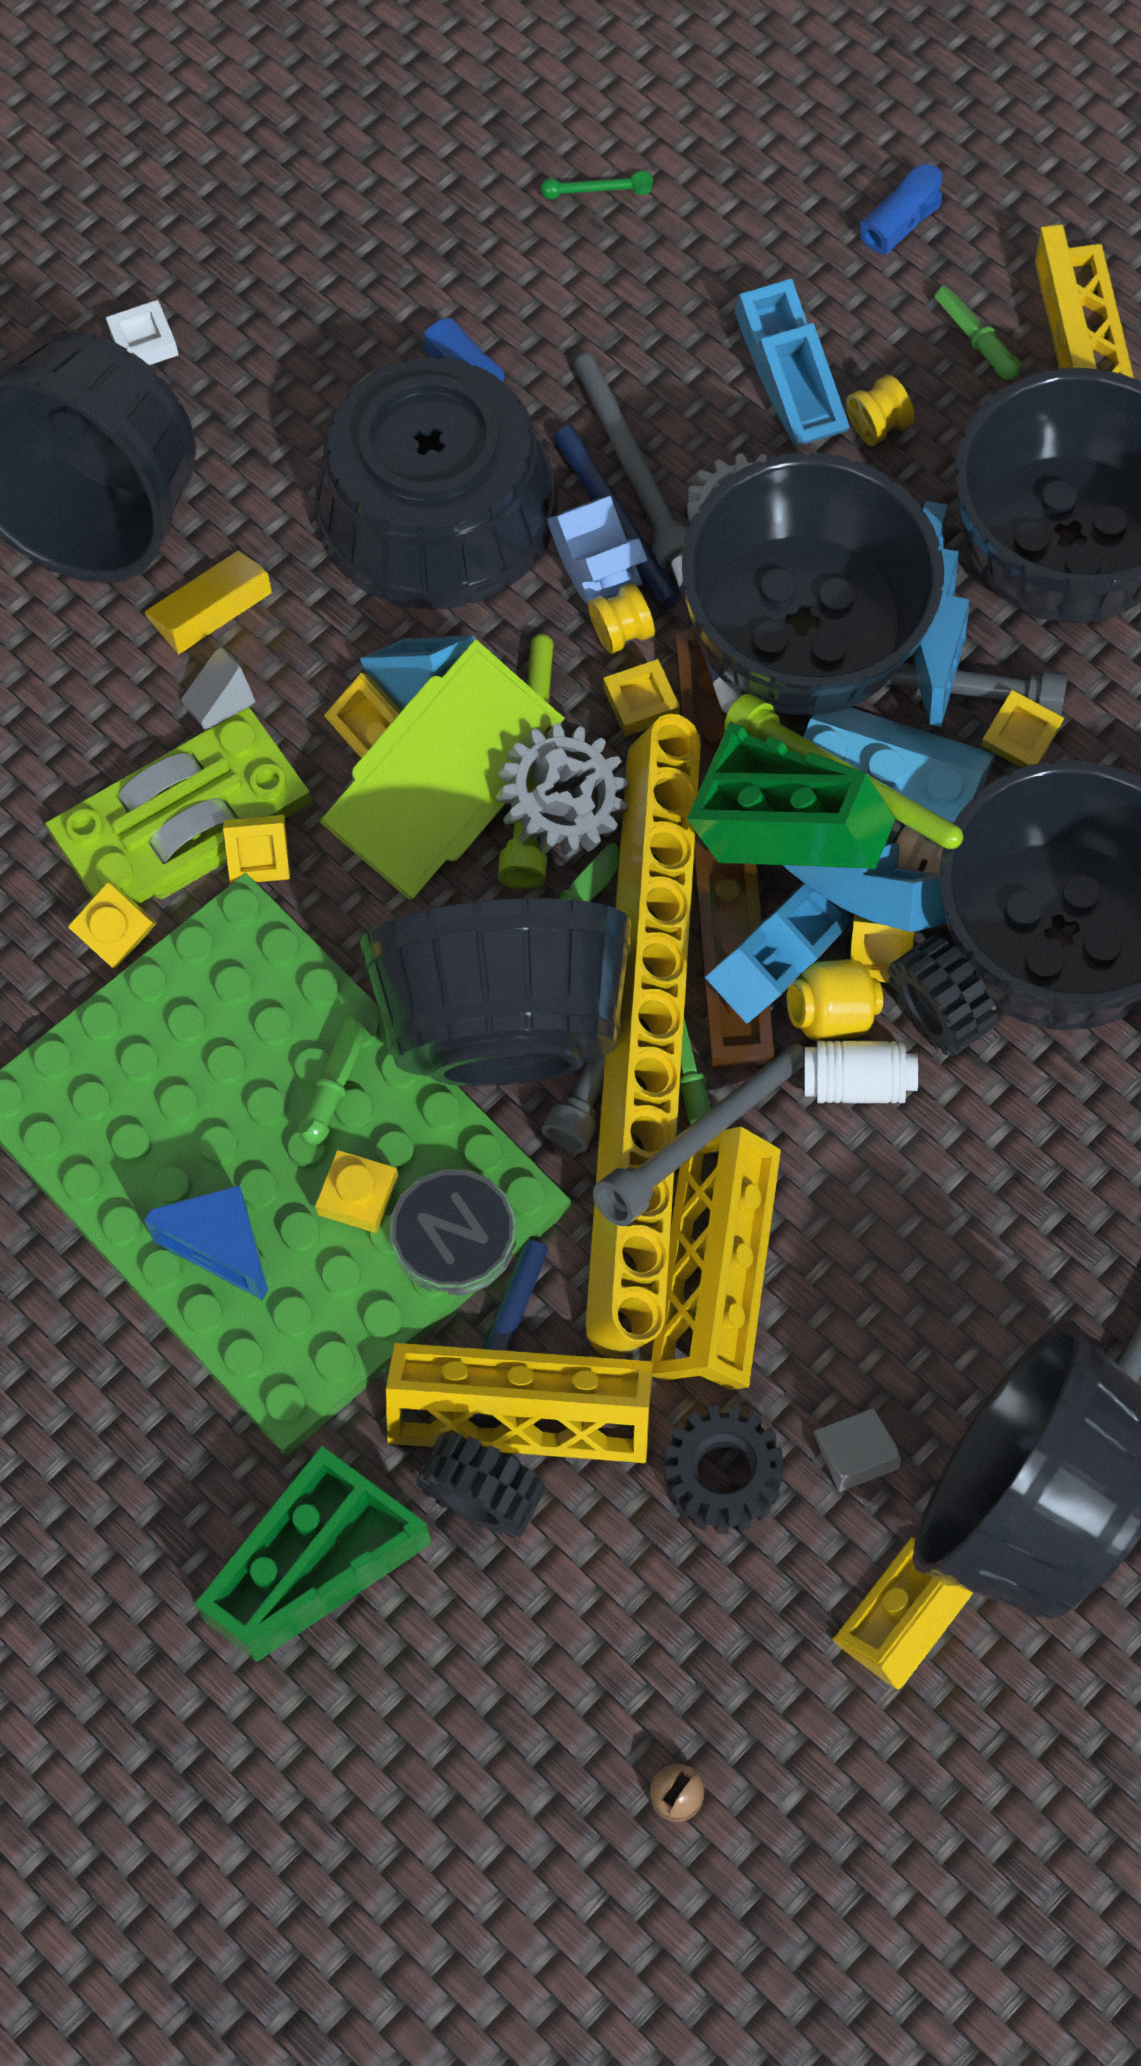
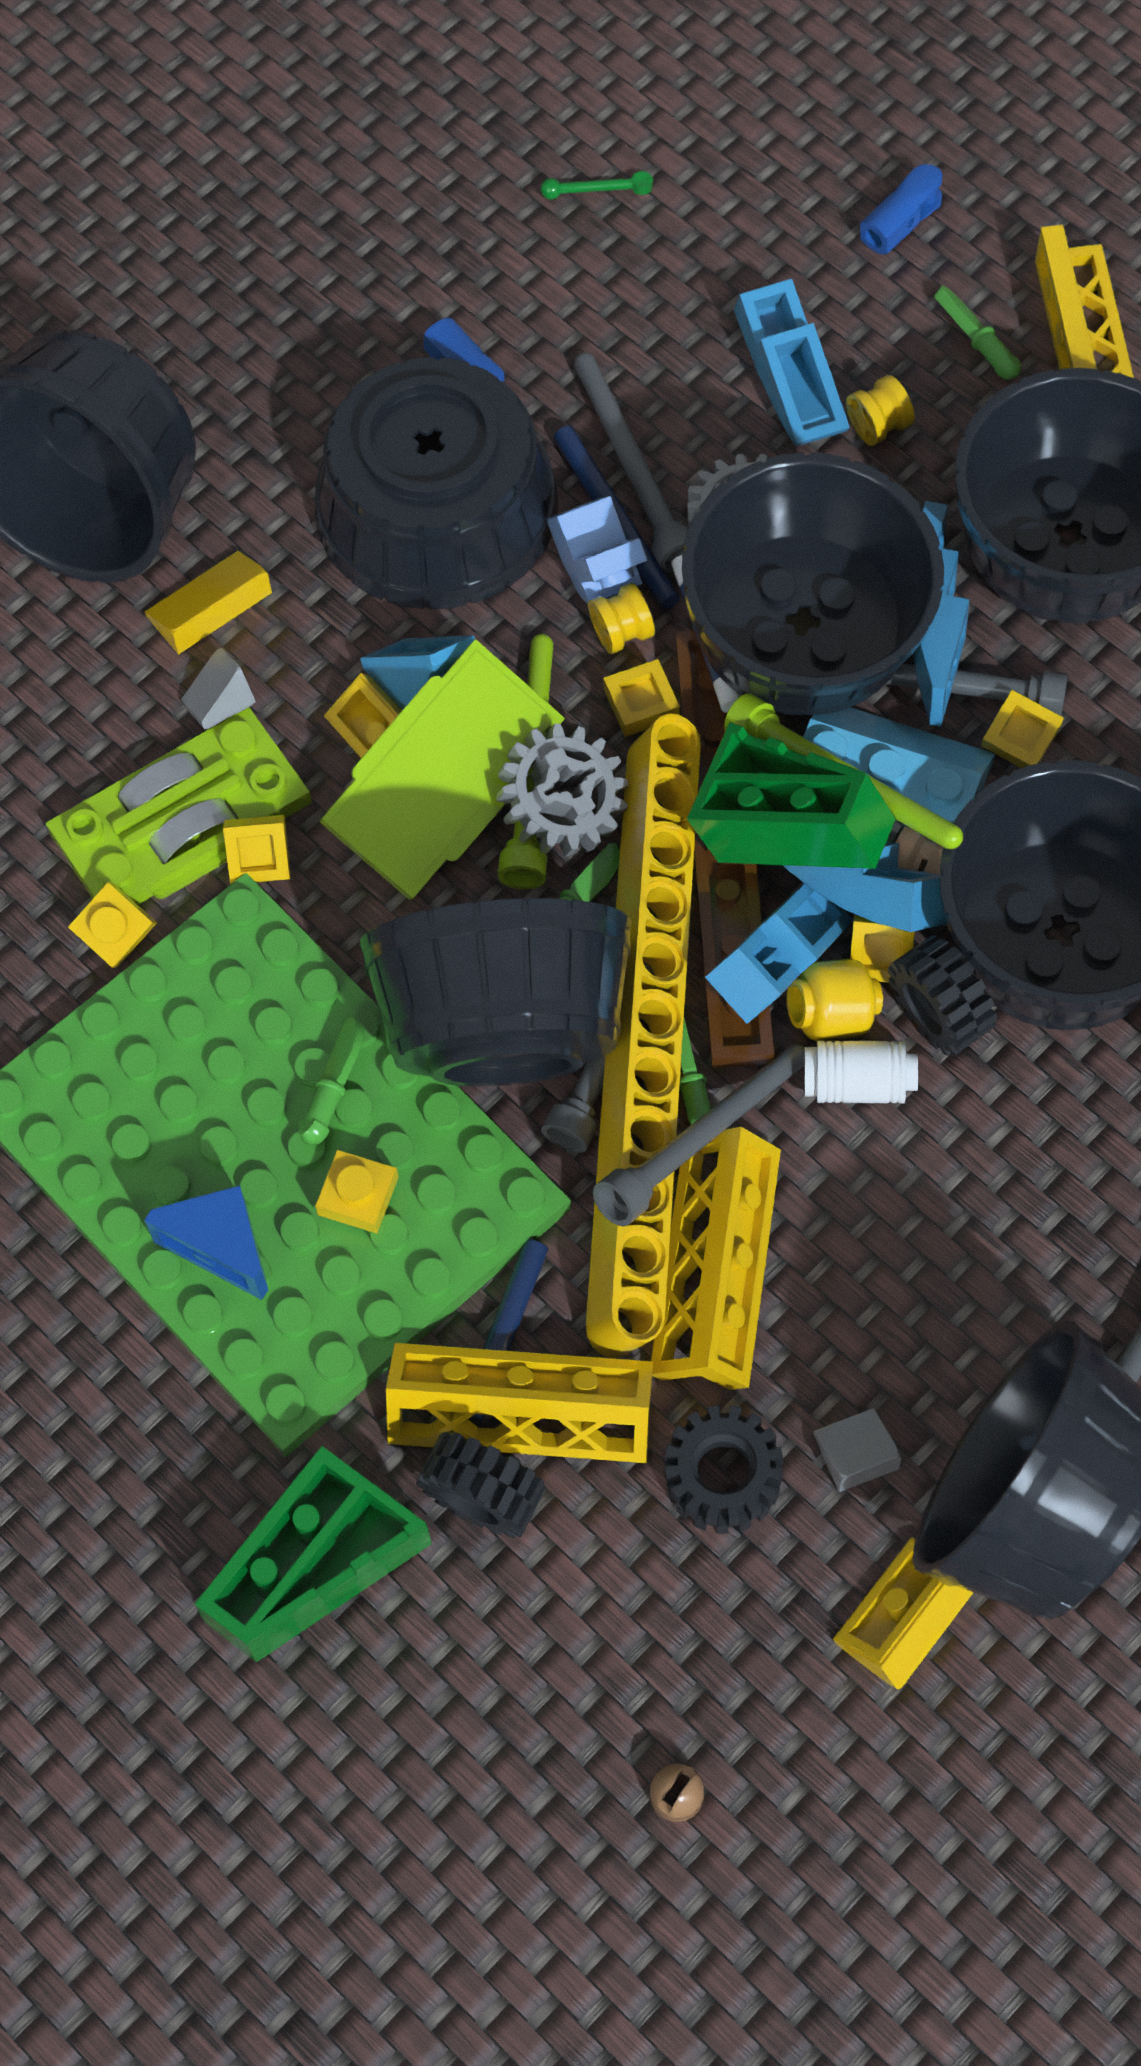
(144, 332): white plate -> none
(453, 1231): black tile -> none

